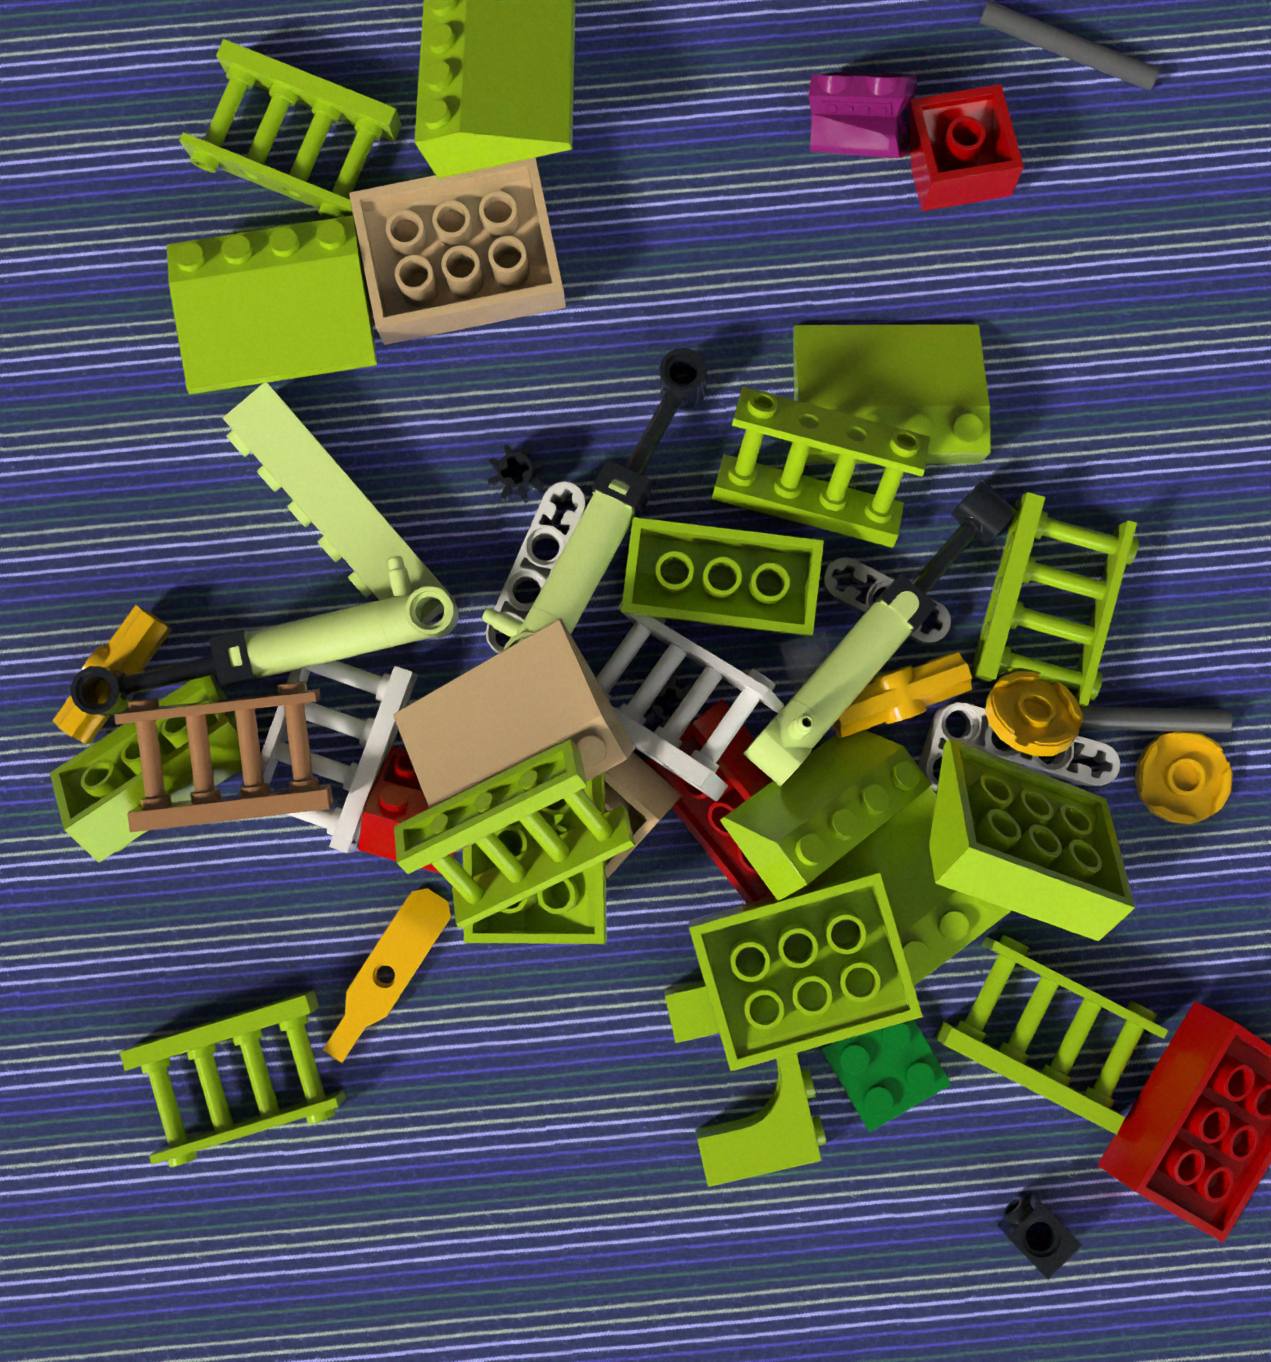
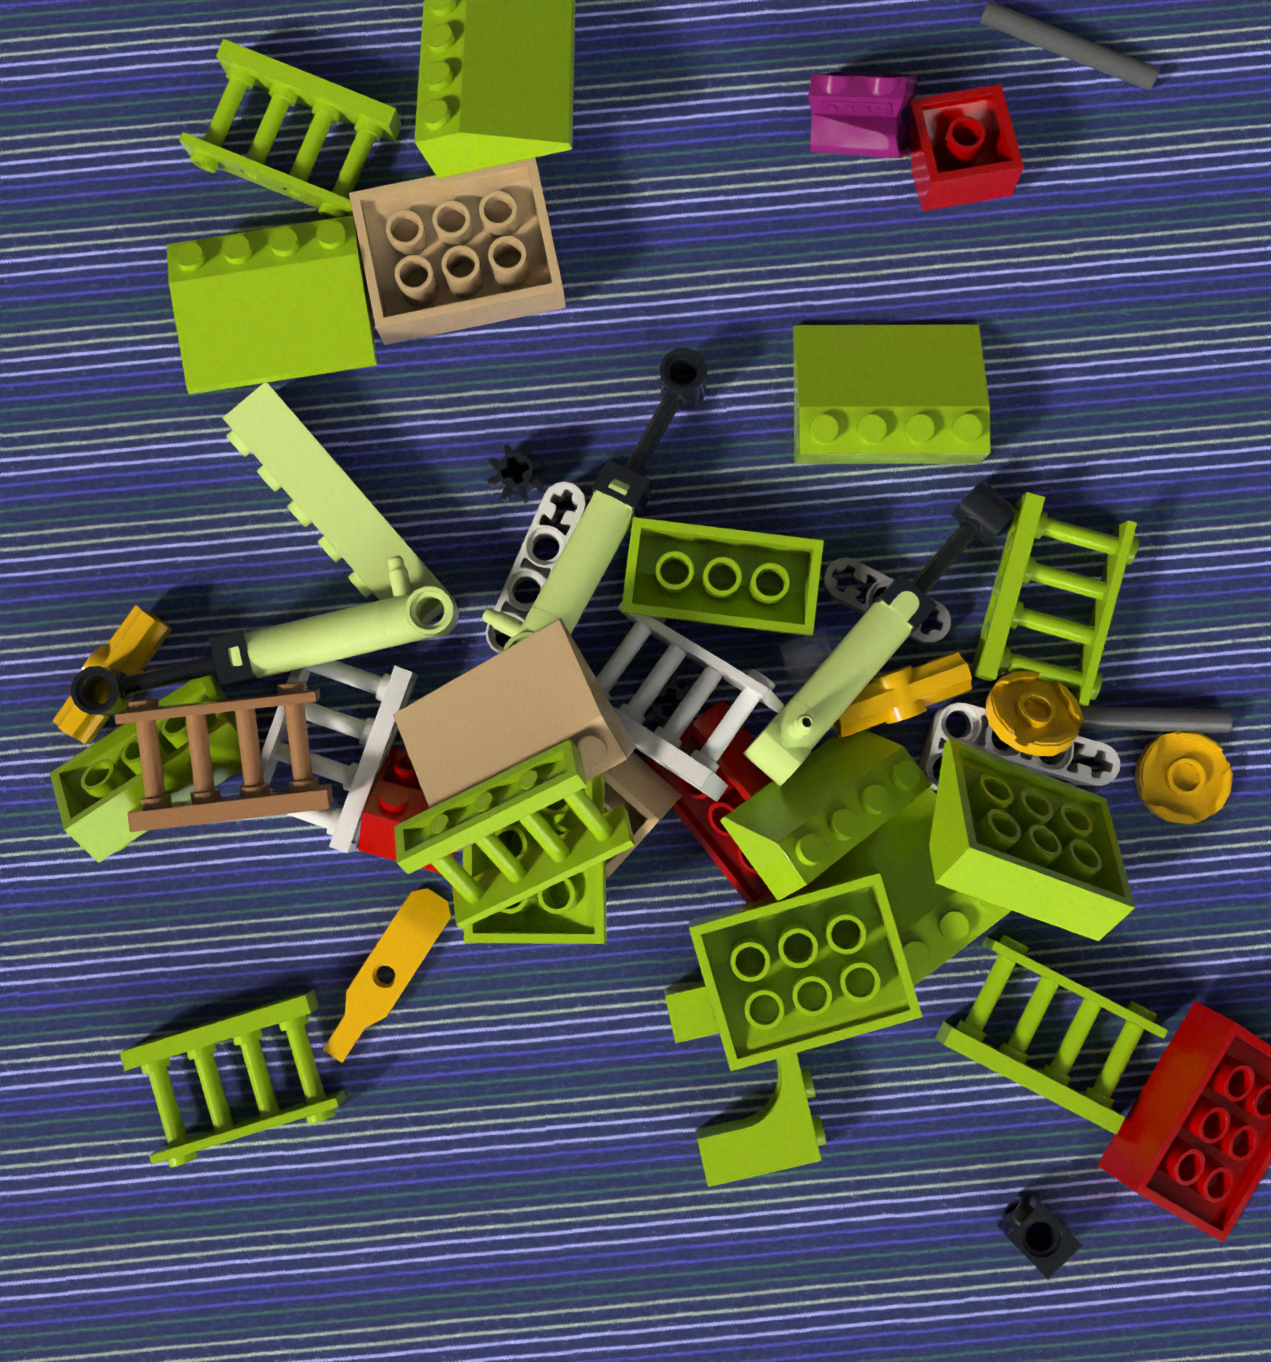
(811, 500): lime fence -> none
(886, 1071): green plate -> none

